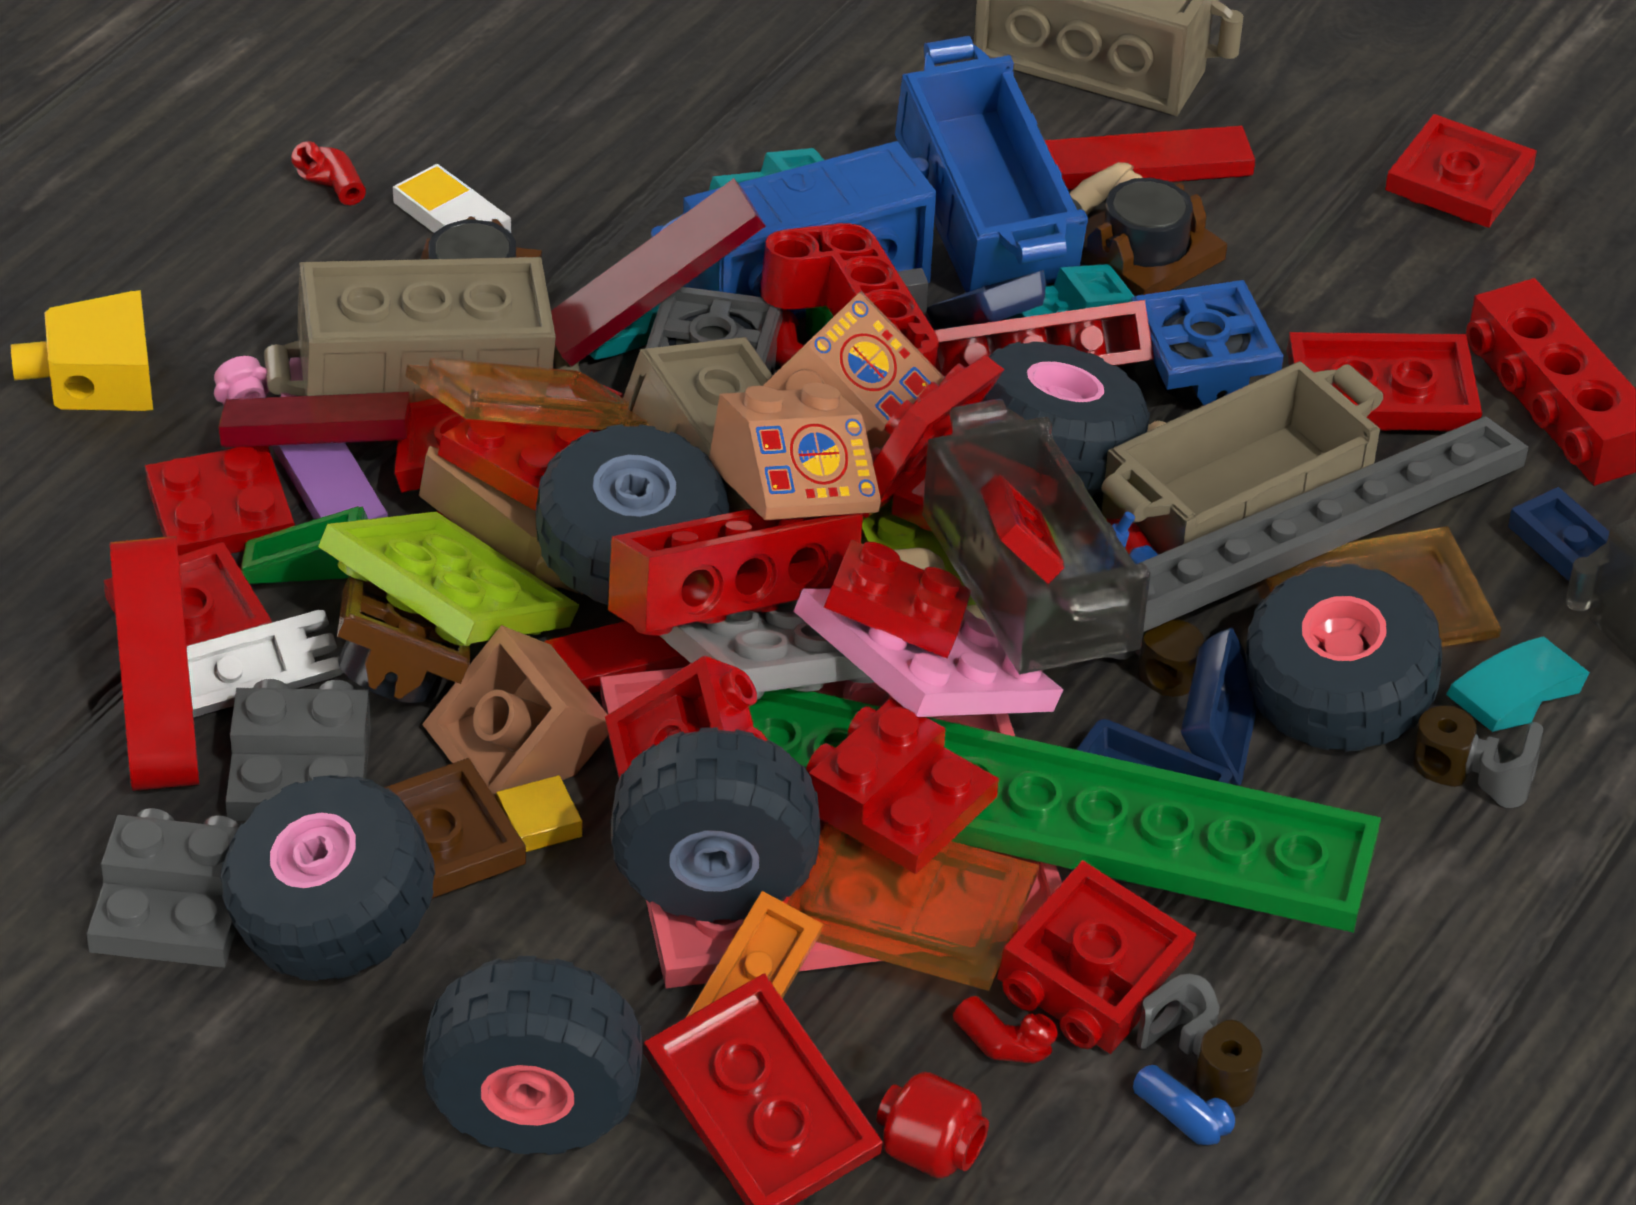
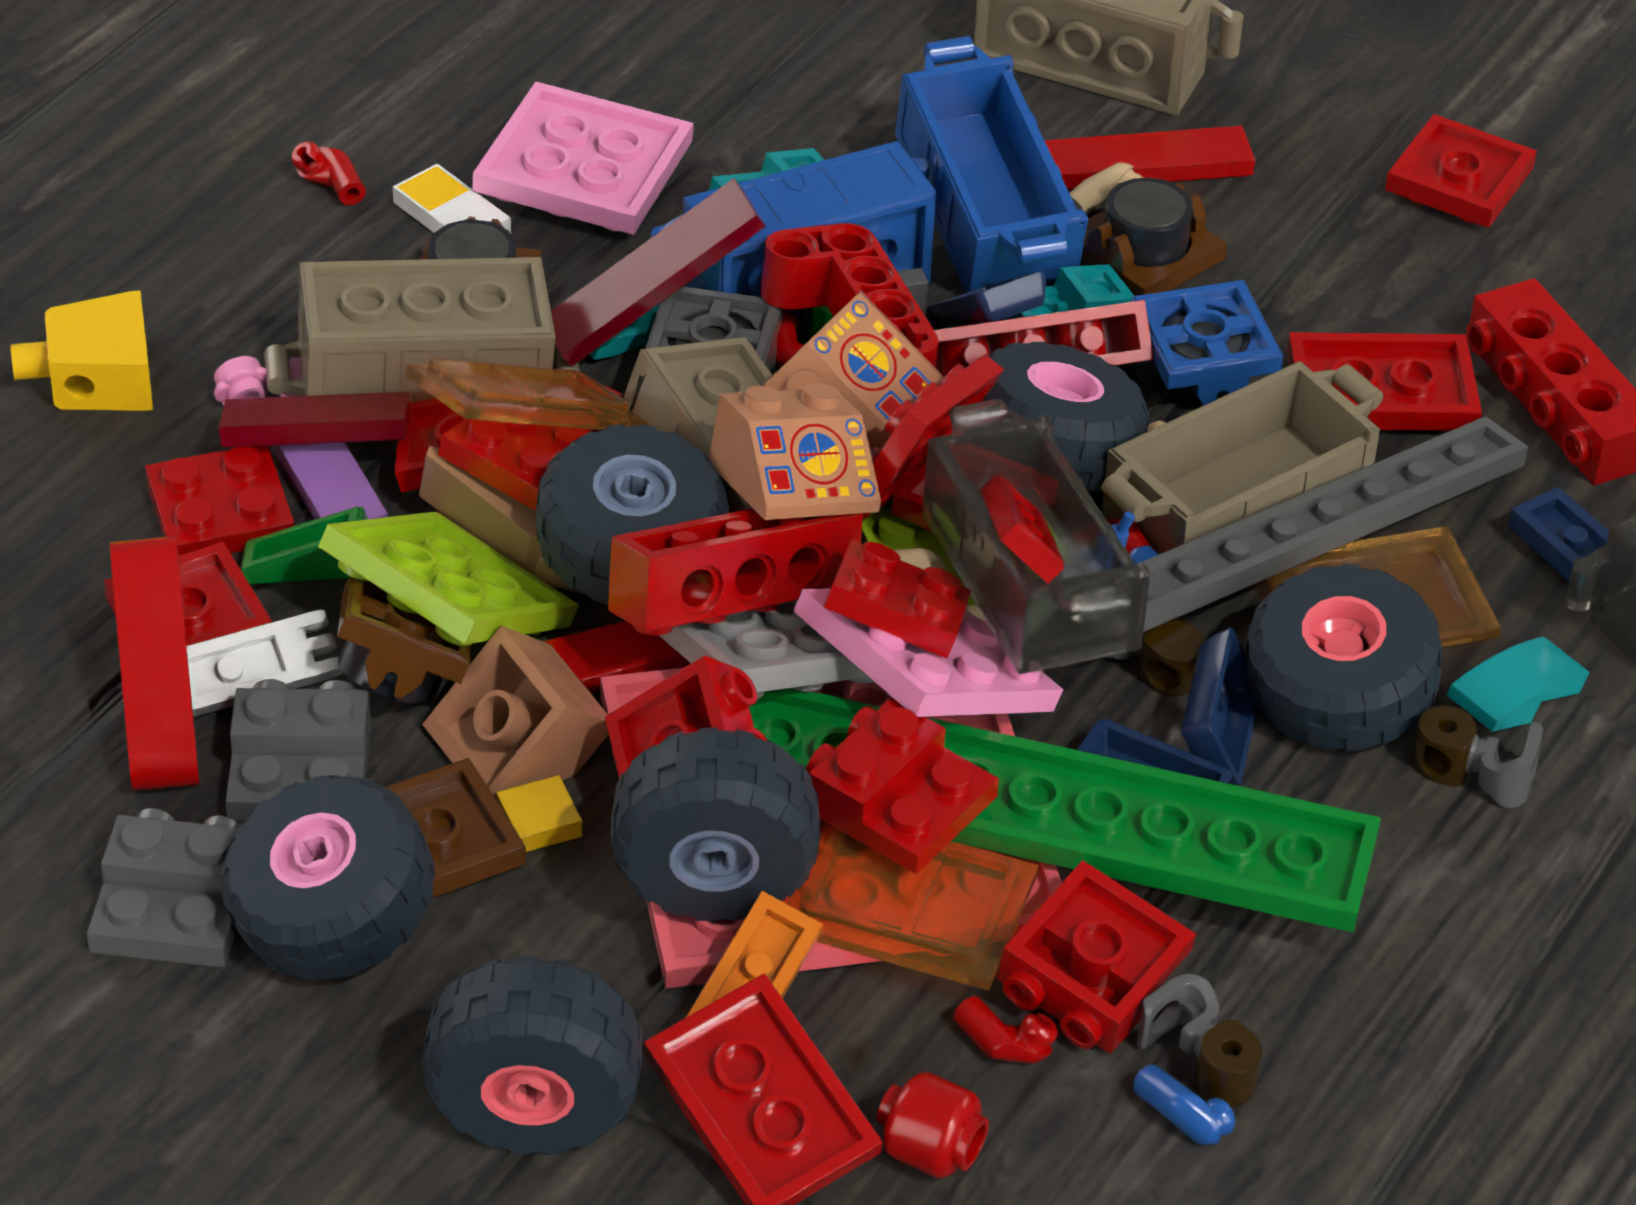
(583, 158): none -> bright pink plate

